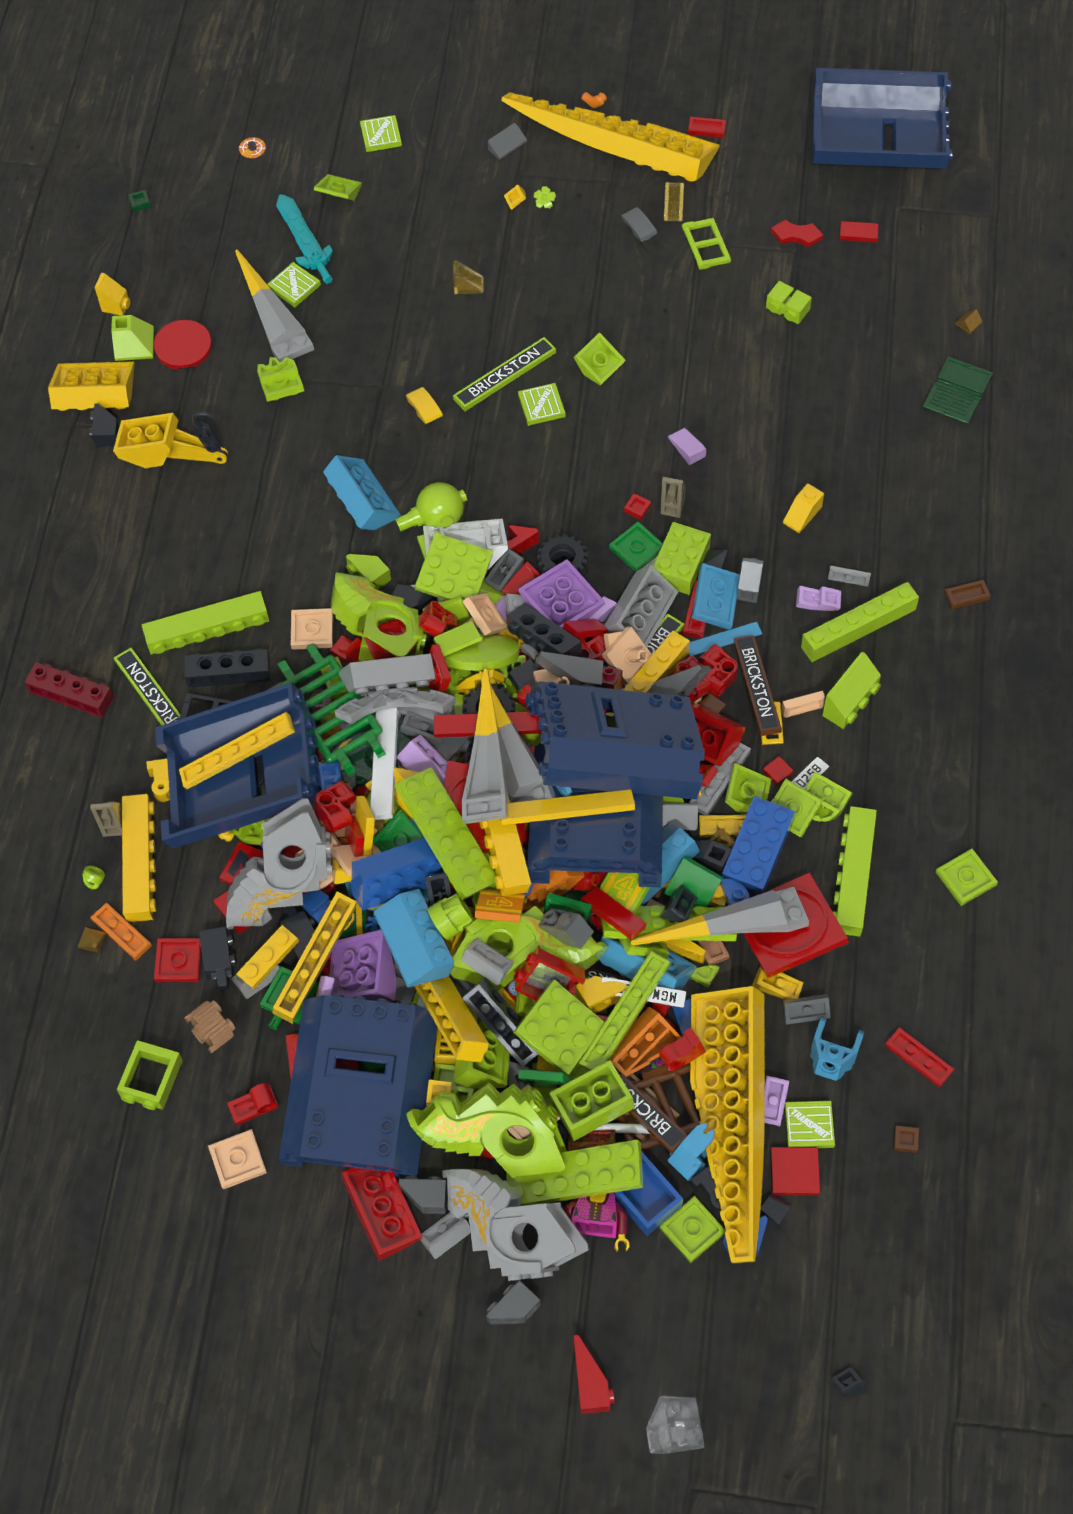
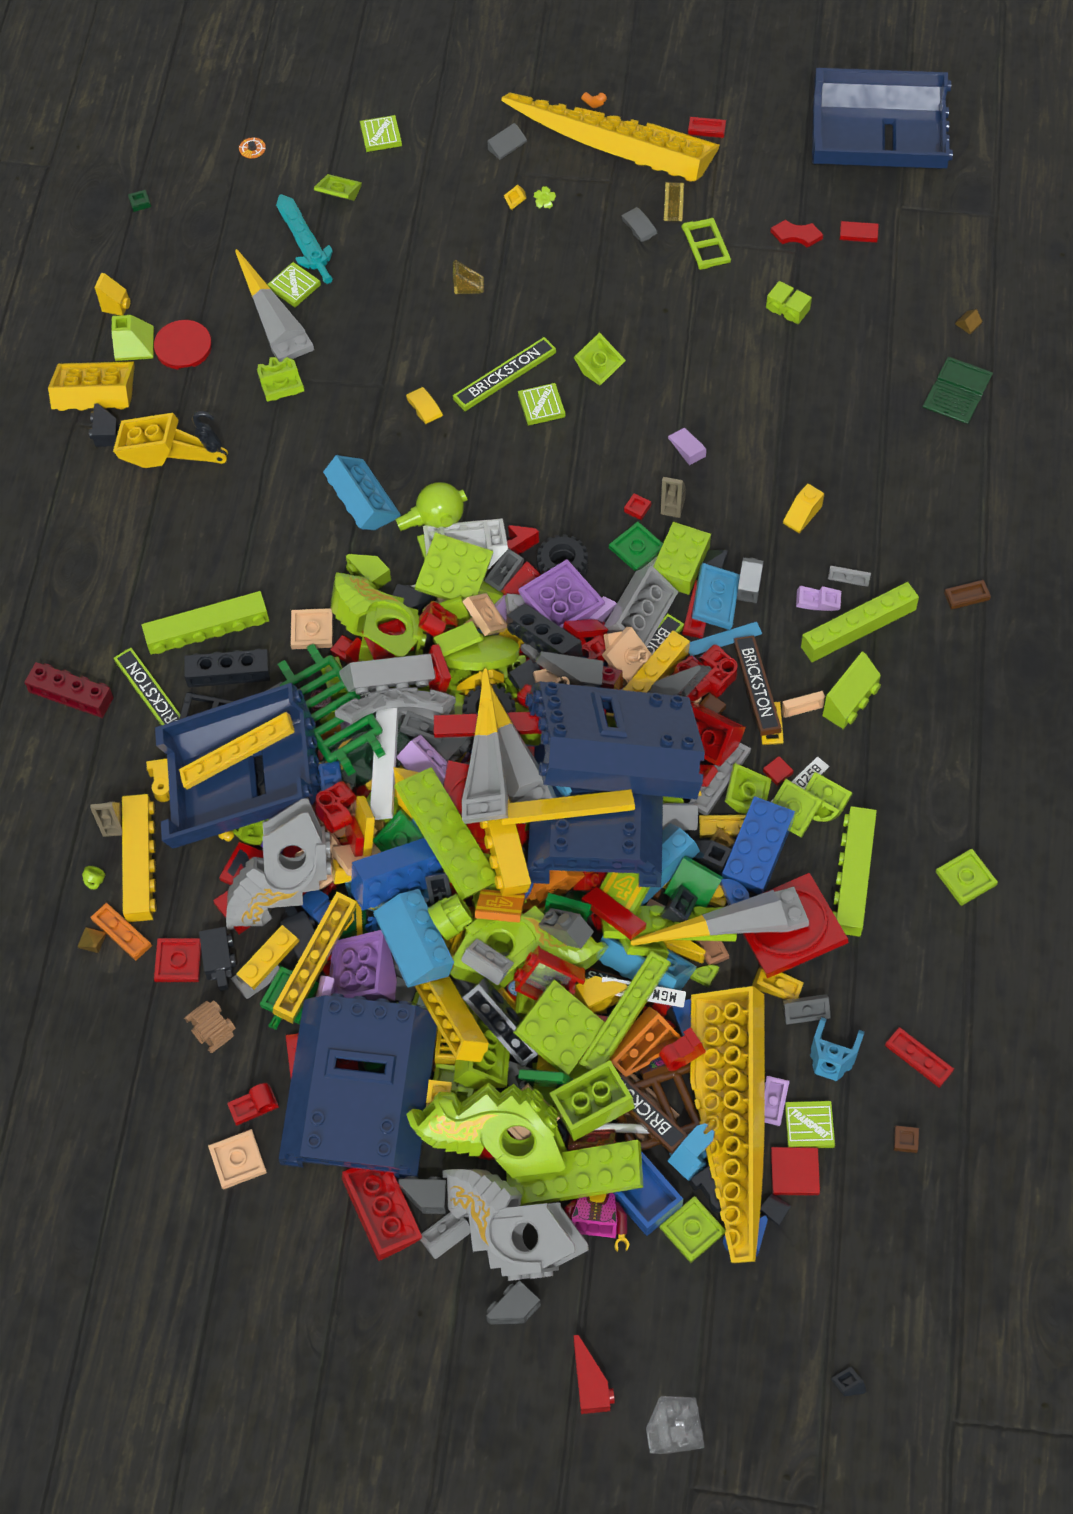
(155, 1054): lime window -> none

